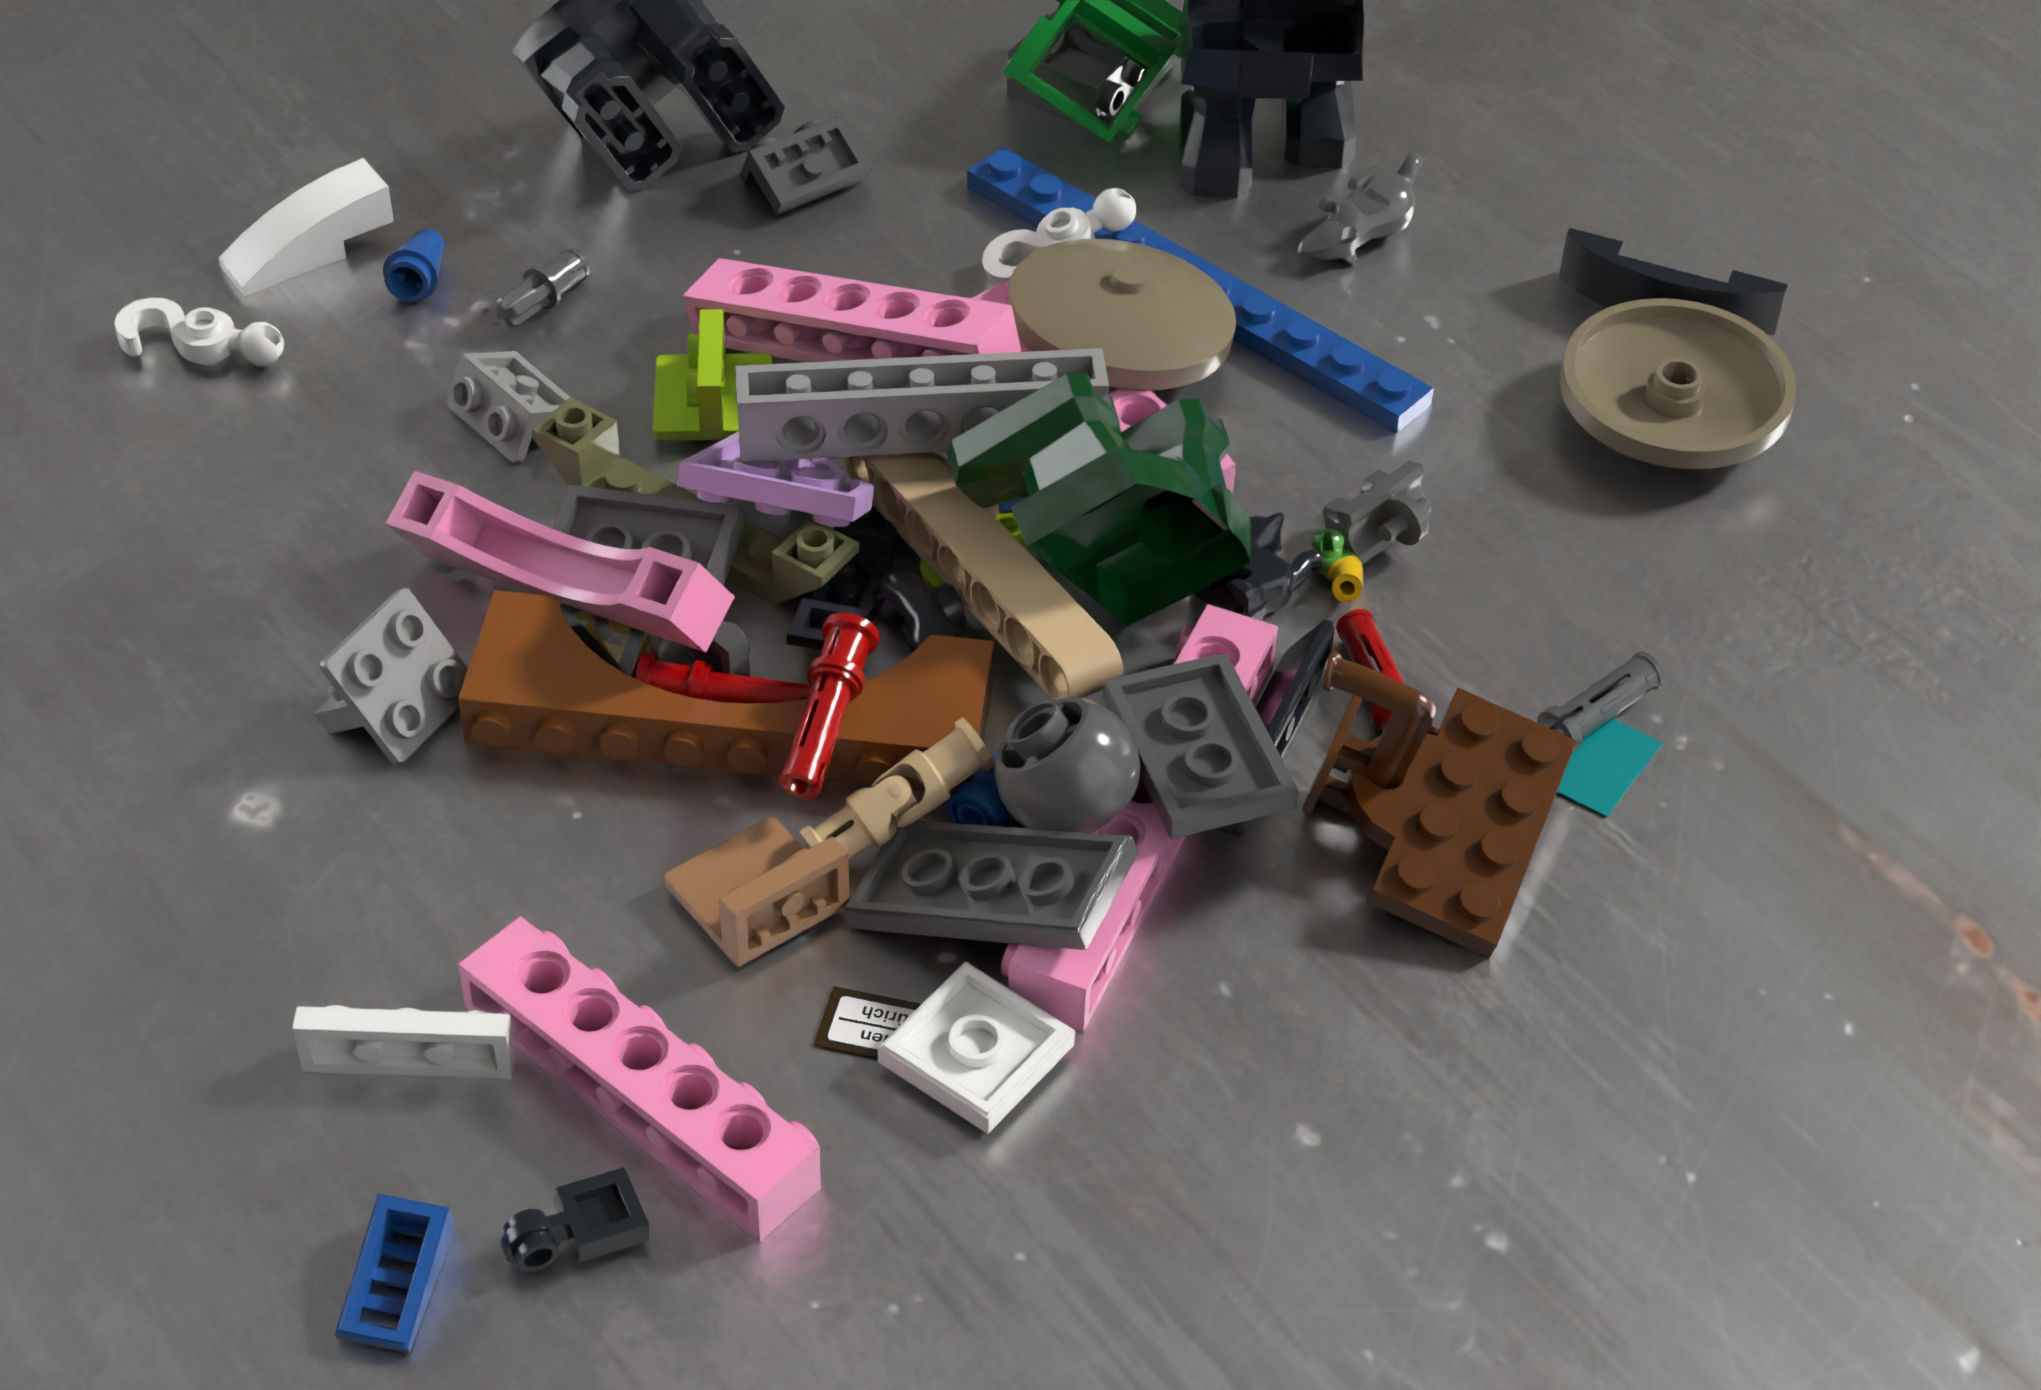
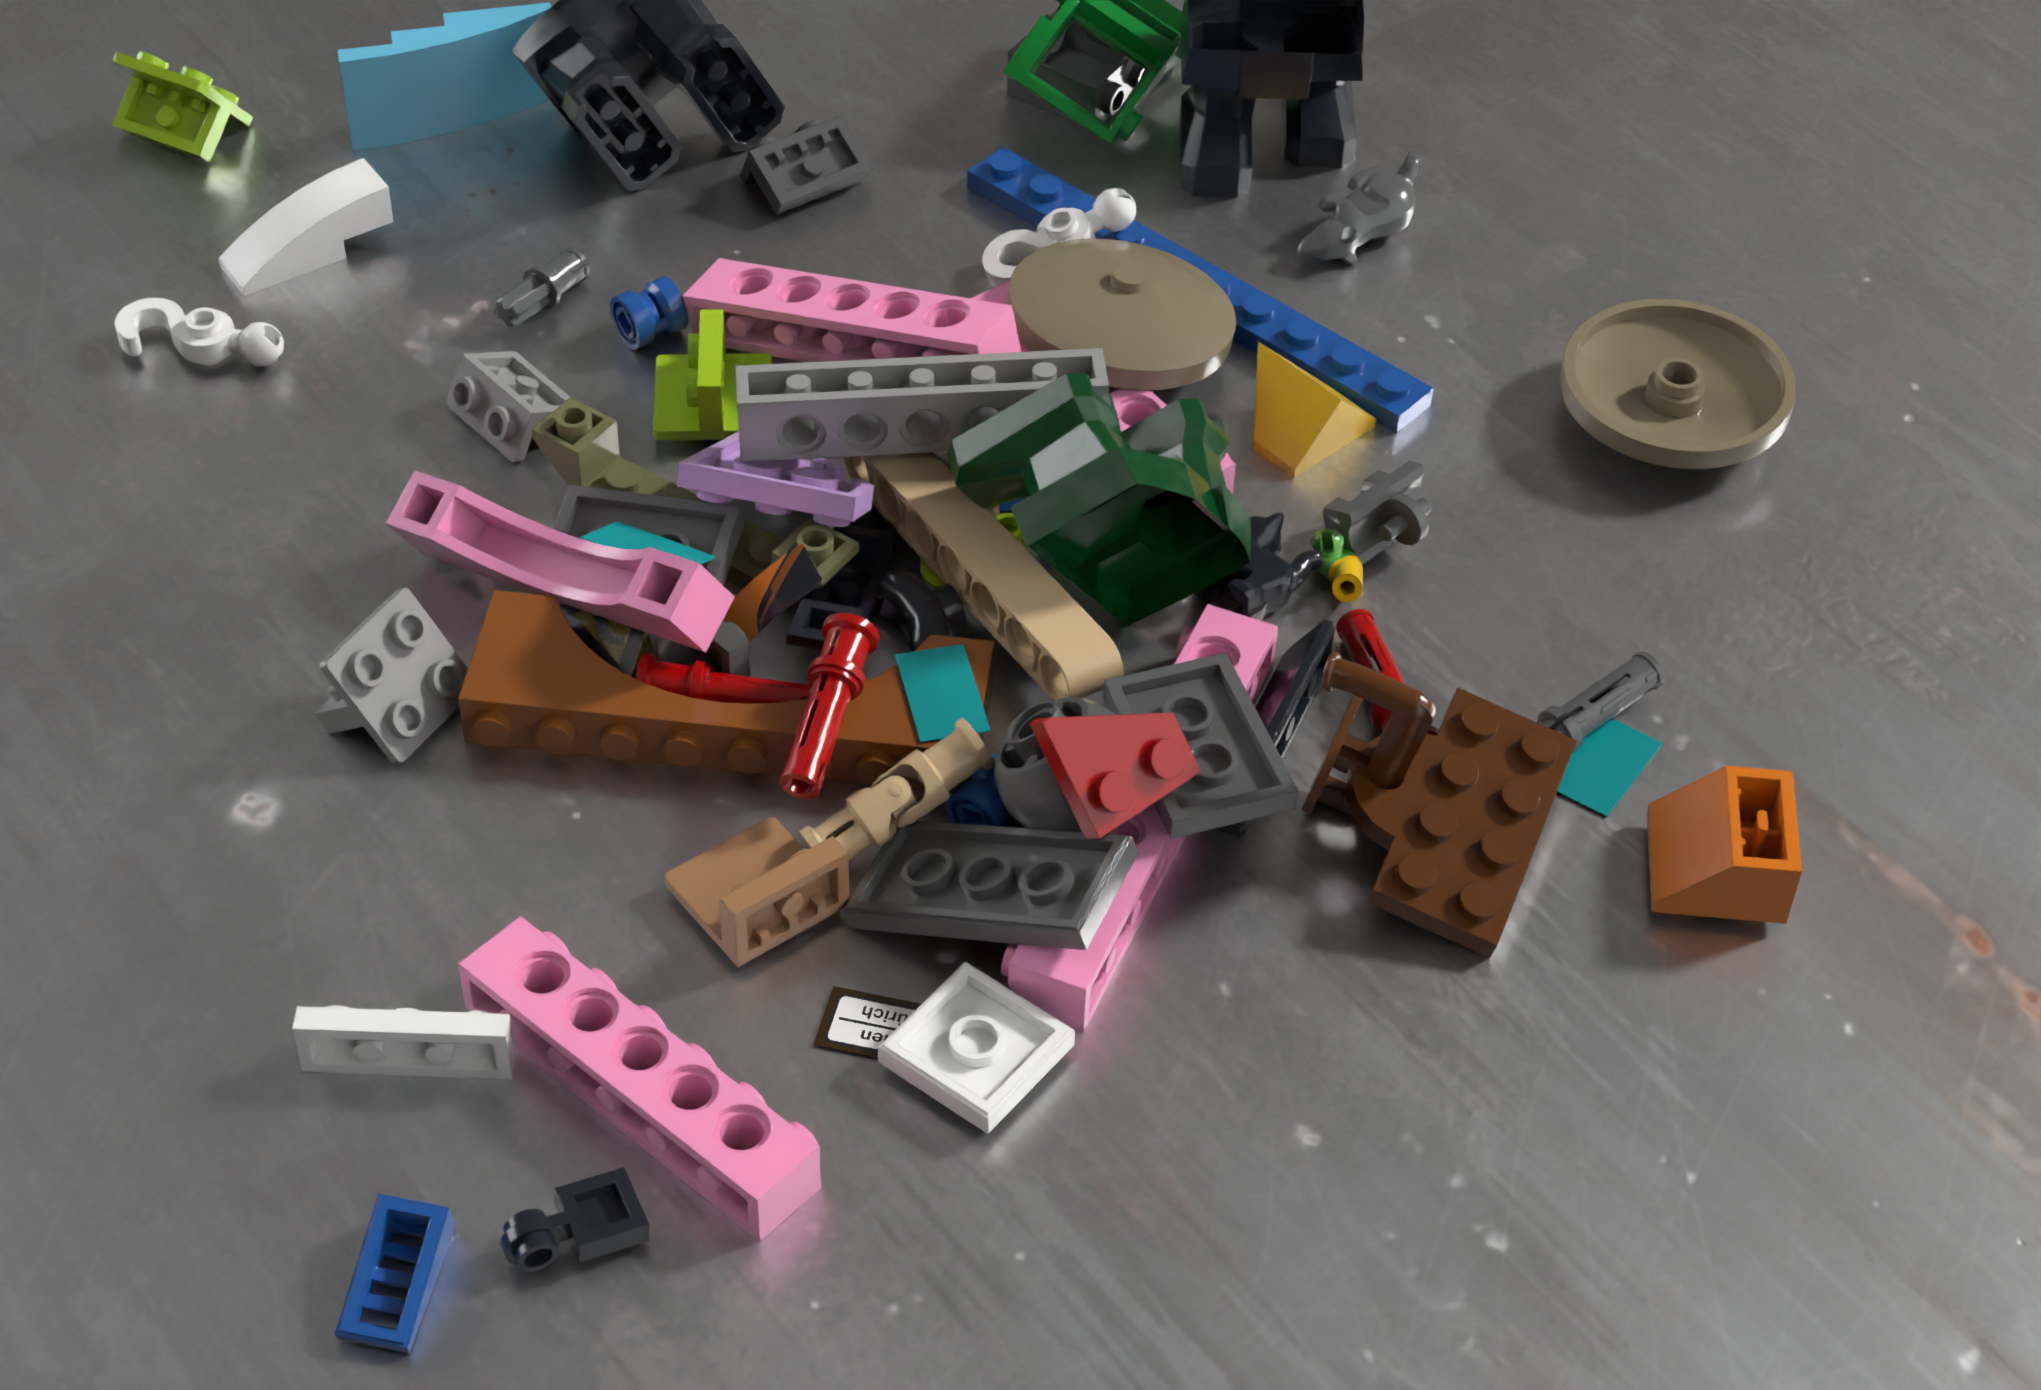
(174, 107): none -> lime bracket
(415, 266): blue cone -> none
(439, 77): none -> medium azure slope
(629, 537): none -> teal sticker
(649, 312): none -> blue wheel
(773, 591): none -> sticker
(941, 691): none -> teal sticker
(1115, 764): none -> red wing
(1300, 416): none -> yellow slope
(1601, 273): black slope -> none
(1726, 846): none -> orange slope

